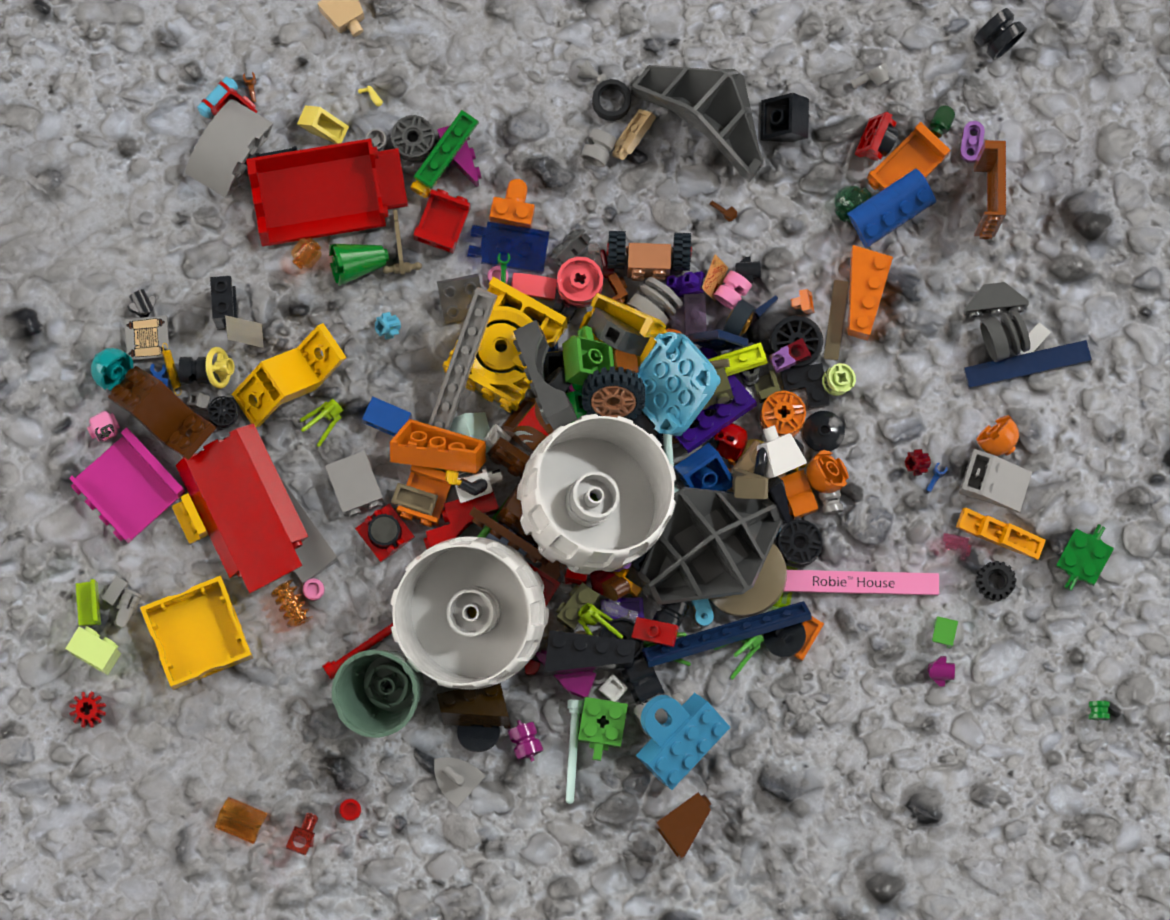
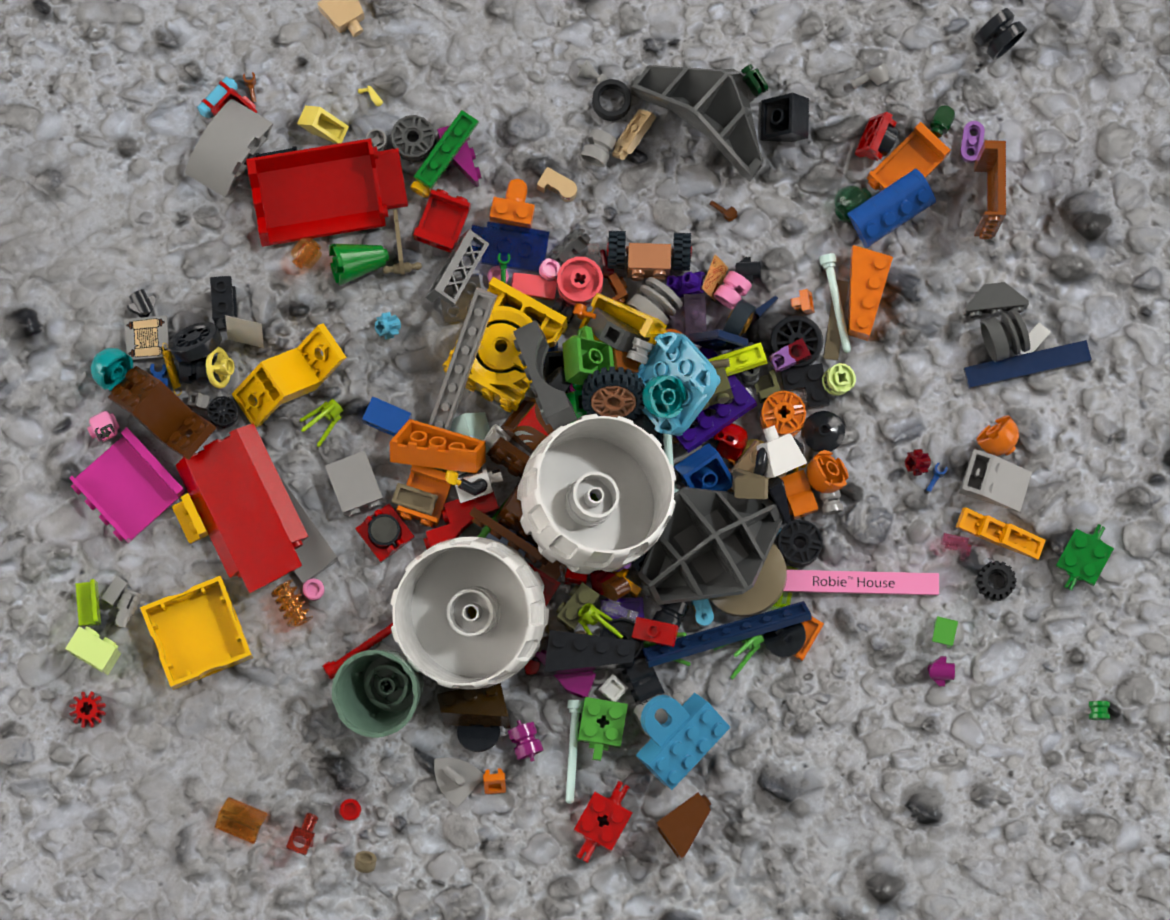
(195, 342): none -> black wheel
(365, 861): none -> dark tan tile
(450, 267): none -> fence
(494, 782): none -> orange tile
(549, 269): none -> bright pink tile
(558, 184): none -> tan leg
(581, 311): none -> orange hand
(589, 826): none -> red brick
(640, 350): none -> light grey wheel
(664, 396): none -> teal cylinder
(754, 80): none -> dark green arm
(828, 262): none -> light aqua piece

